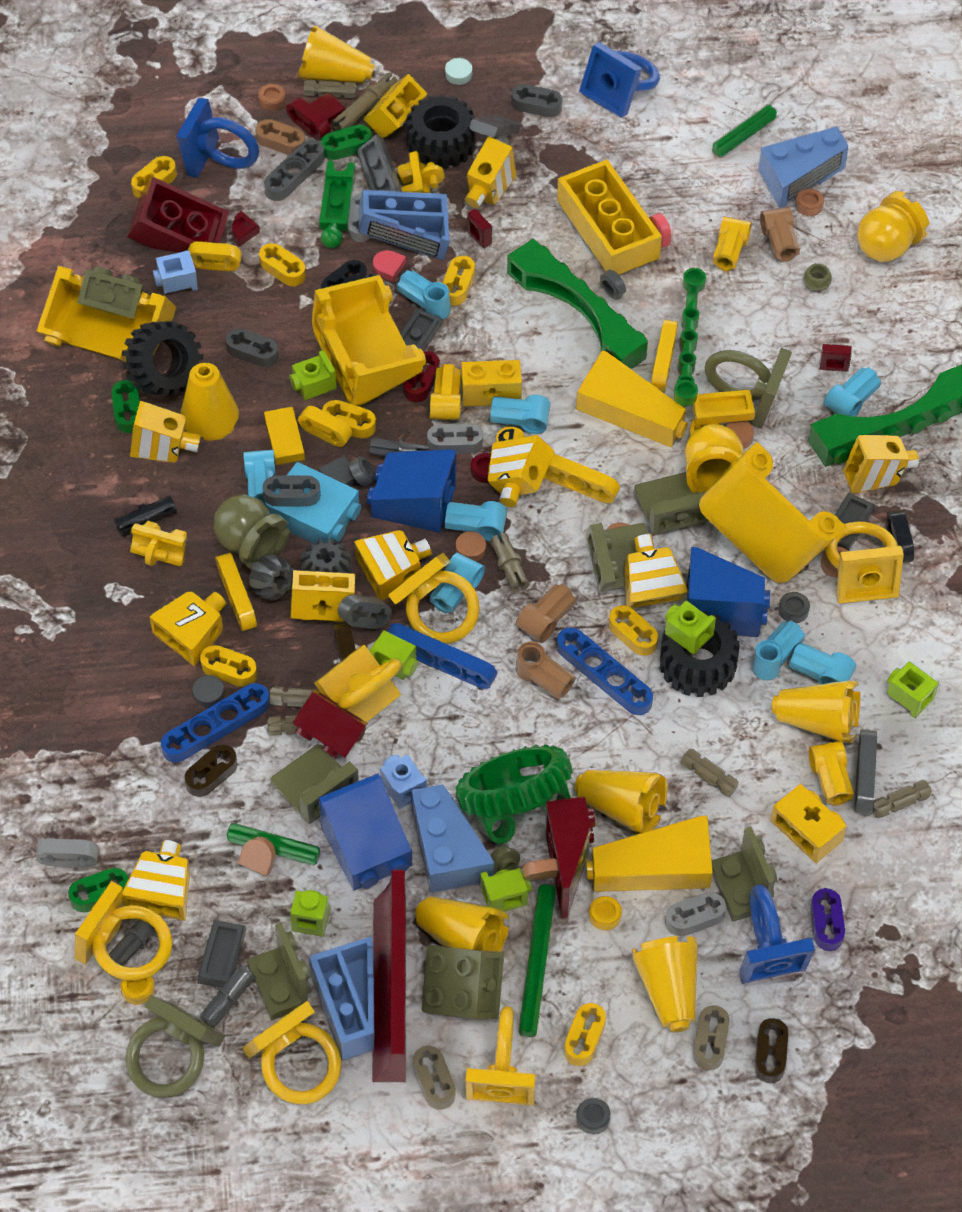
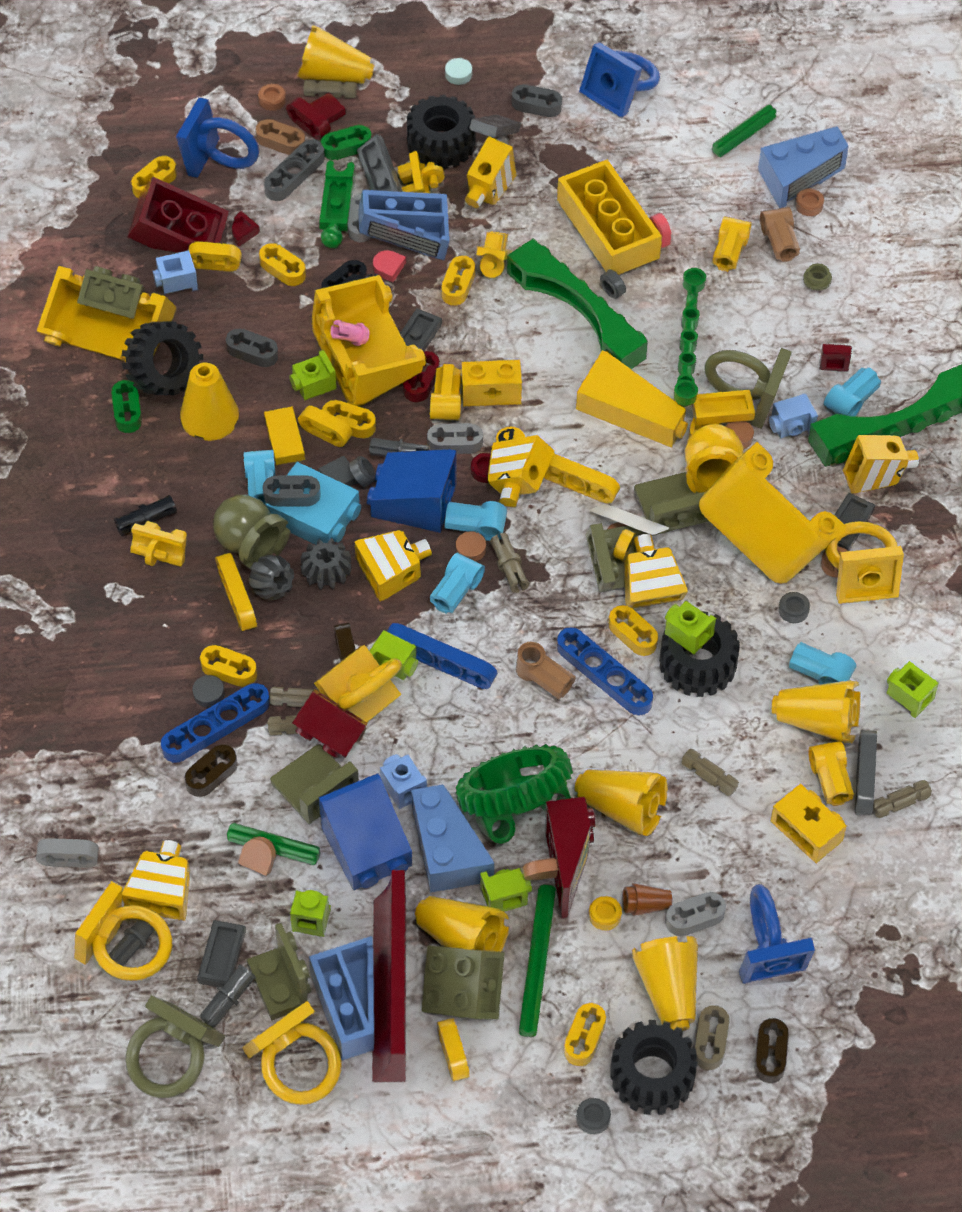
(94, 887): green beam -> none
(138, 991): yellow tile -> none
(160, 434): yellow torso -> none
(189, 624): yellow torso -> none
(319, 594): yellow brick -> none
(357, 333): none -> bright pink pin
(362, 618): dark grey beam -> none
(364, 103): dark tan pin -> none
(394, 106): yellow brick -> none
(423, 583): yellow tile -> none
(427, 1080): dark tan beam -> none
(431, 296): medium azure piece -> none
(453, 1049): none -> yellow beam
(479, 228): dark red tile -> none
(494, 254): none -> yellow hips
(501, 1081): yellow tile -> none
(505, 858): olive plate -> none
(530, 413): medium azure piece -> none
(541, 619): medium nougat piece -> none
(623, 544): none -> yellow tile
(629, 519): none -> white sticker
(645, 899): none -> dark orange cone
(655, 860): yellow slope -> none
(658, 1042): none -> black tyre
(664, 354): yellow beam -> none
(728, 591): blue slope -> none
(740, 872): olive bracket -> none
(774, 651): medium azure piece -> none
(792, 416): none -> light blue brick
(834, 919): dark purple beam -> none
(892, 227): yellow tile -> none
(899, 528): black beam -> none

